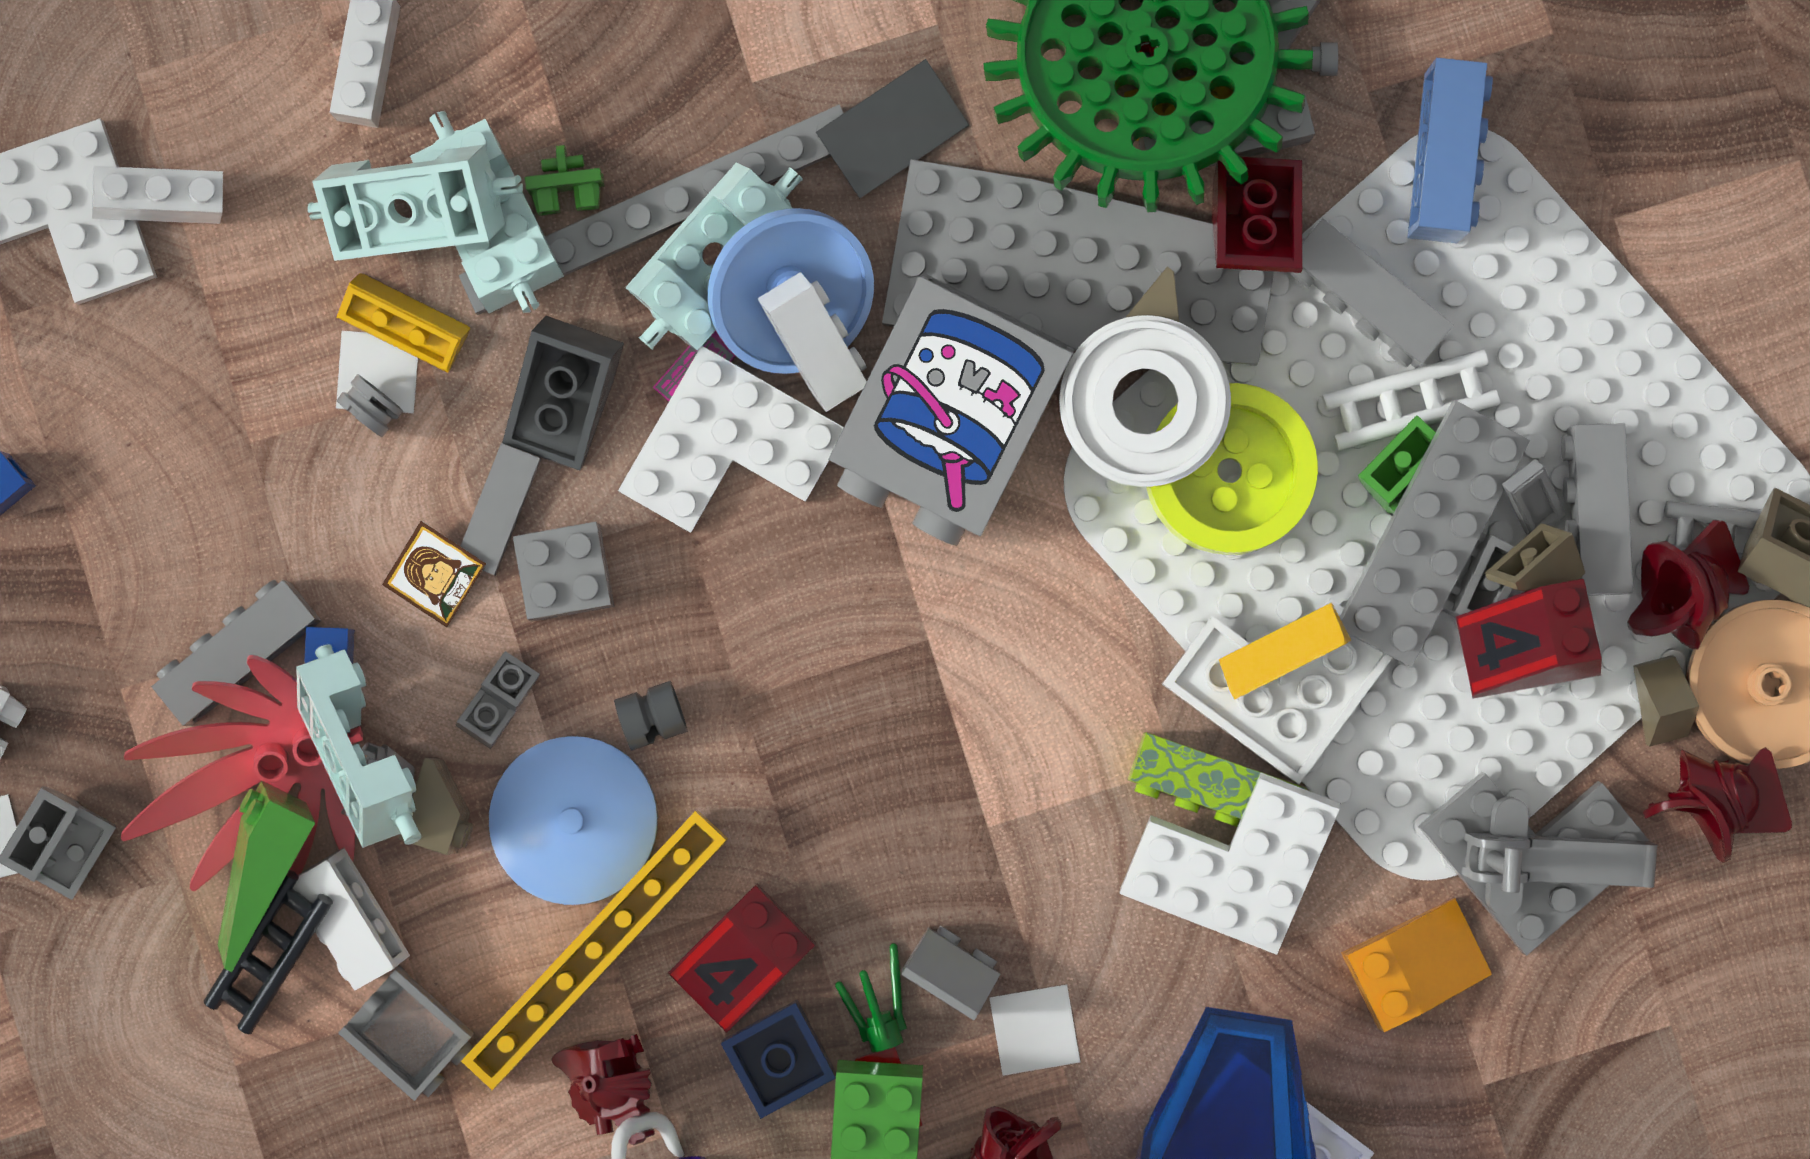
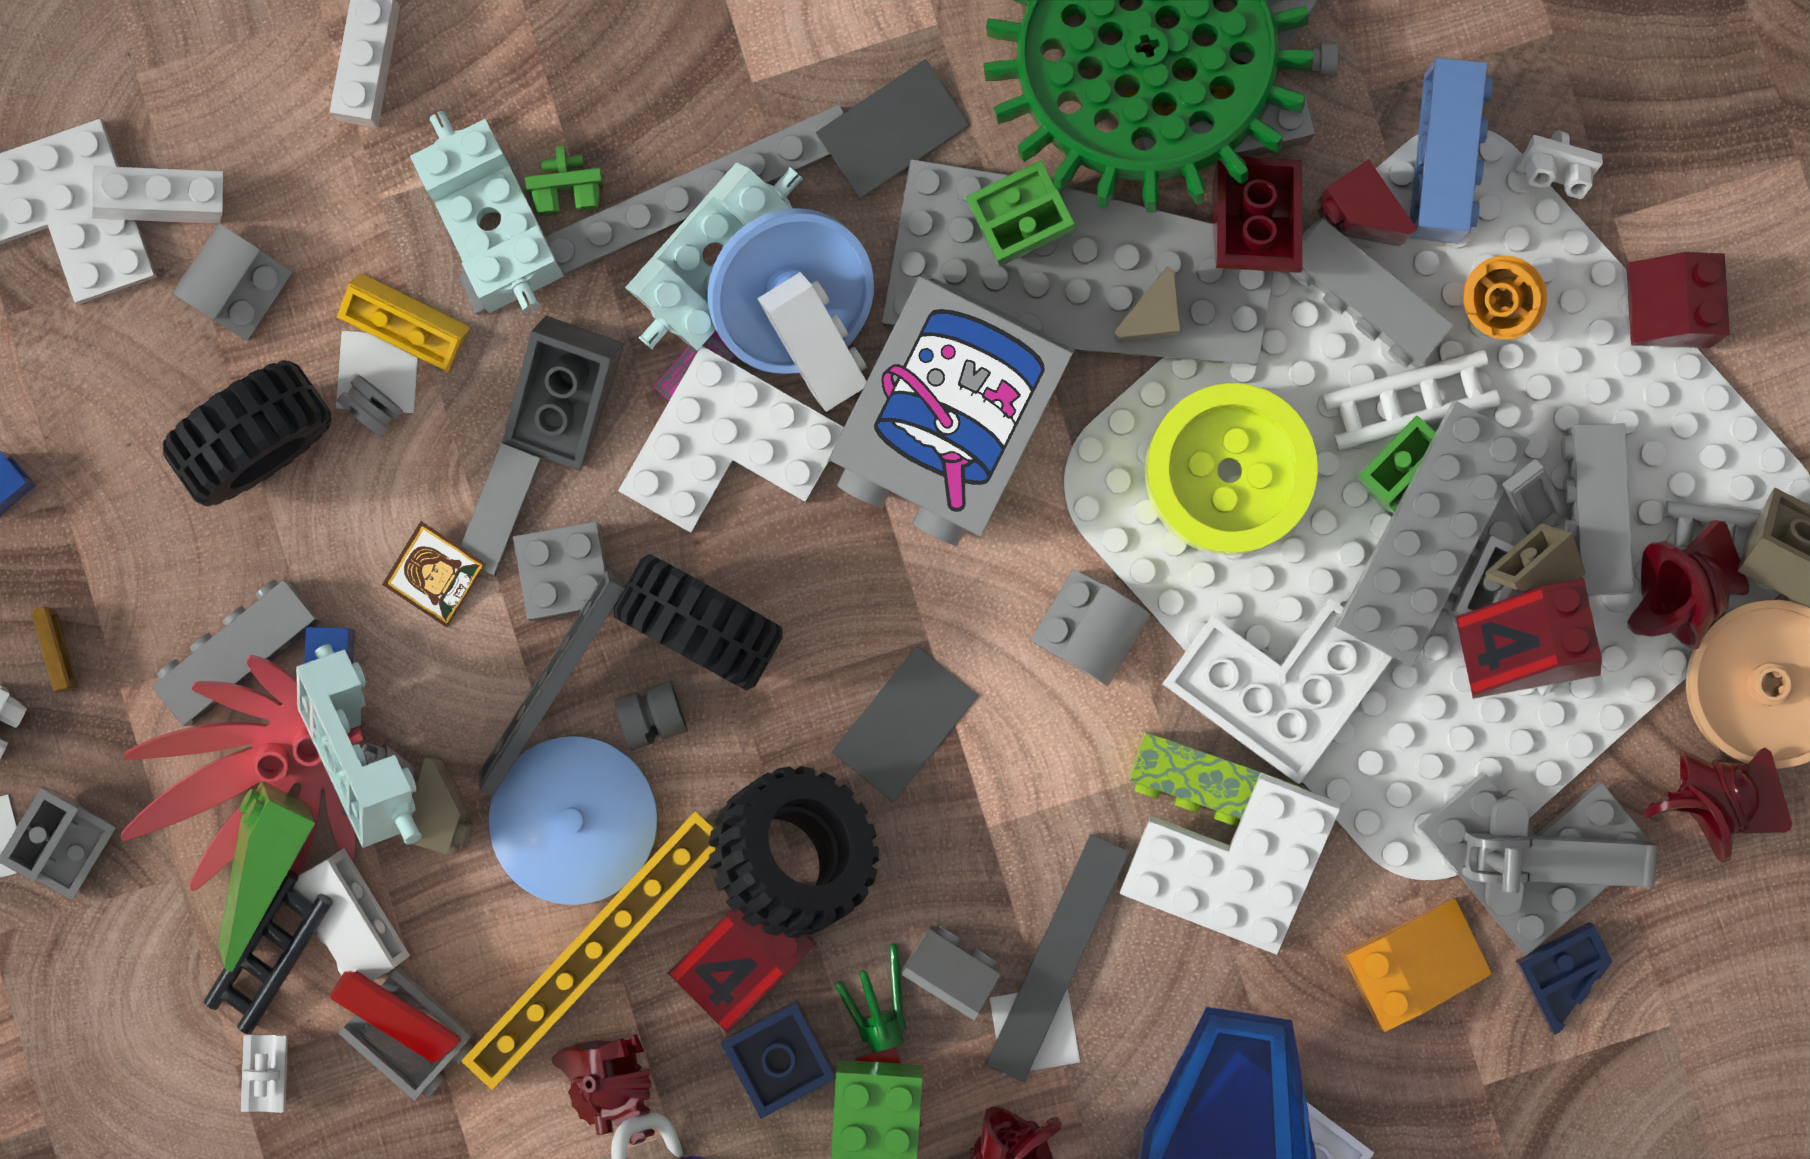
(54, 649): none -> pearl gold tile
(232, 282): none -> light grey brick
(246, 433): none -> black tyre
(264, 1073): none -> white hips
(393, 1016): none -> red slope
(450, 201): light aqua brick -> none
(497, 699): light grey slope -> none
(551, 681): none -> dark grey tile
(698, 622): none -> black tyre
(754, 878): none -> black tyre
(905, 723): none -> dark grey sticker
(1020, 213): none -> bright green brick
(1057, 958): none -> dark grey tile
(1090, 627): none -> light grey brick
(1154, 345): white piece -> none
(1284, 650): yellow slope -> none
(1365, 208): none -> dark red slope
(1505, 297): none -> light orange cone
(1559, 162): none -> white hips
(1564, 972): none -> dark blue wing
(1664, 700): dark tan slope -> none
(1678, 300): none -> dark red slope

